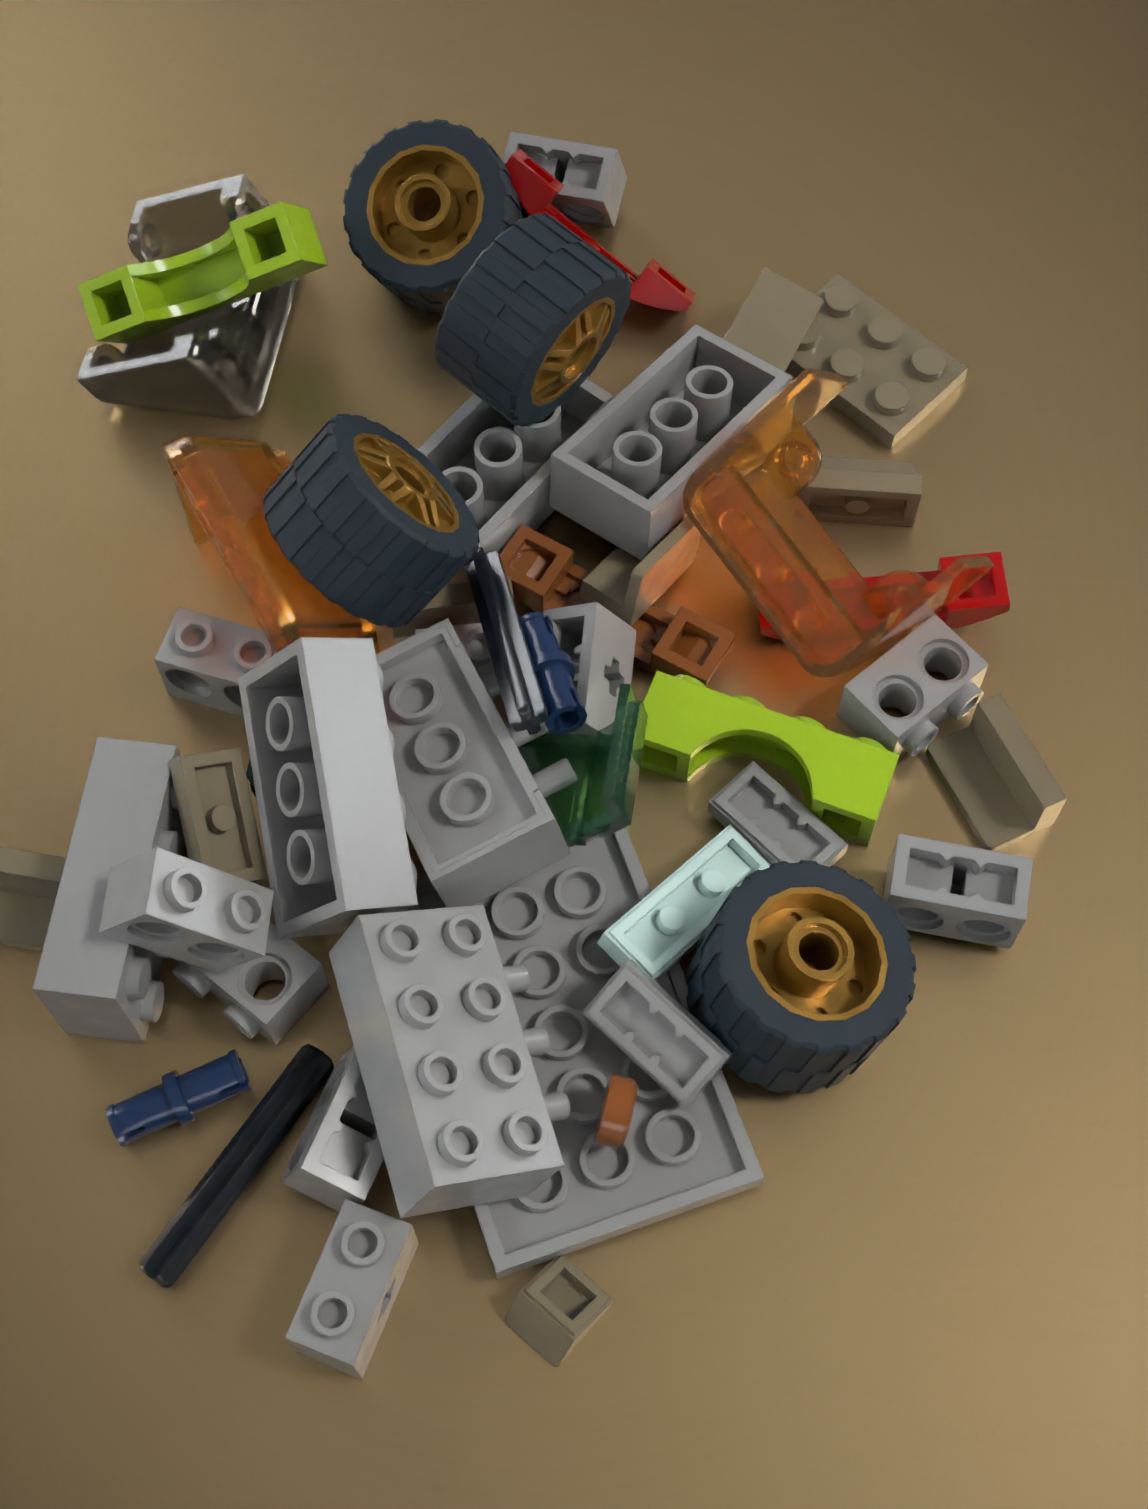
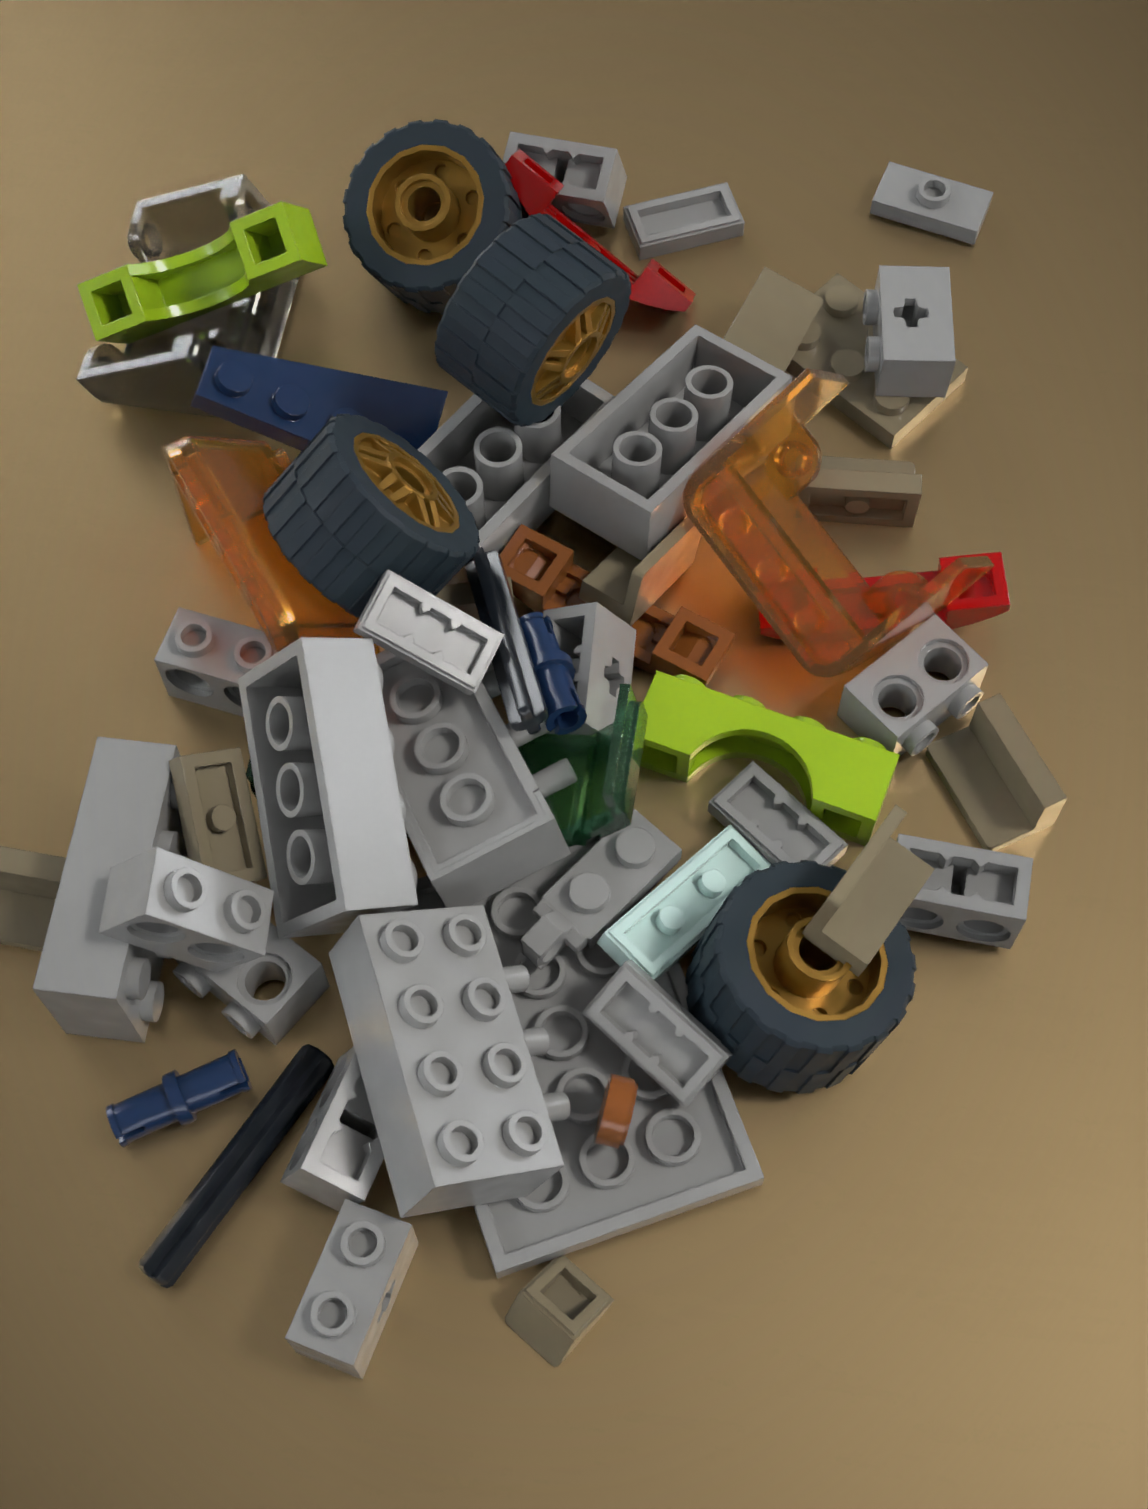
(297, 399): none -> dark blue wing
(428, 632): none -> light grey plate
(599, 890): none -> light grey hinge
(683, 221): none -> light grey tile
(869, 898): none -> dark tan panel
(911, 331): none -> light grey brick
(931, 202): none -> light grey plate

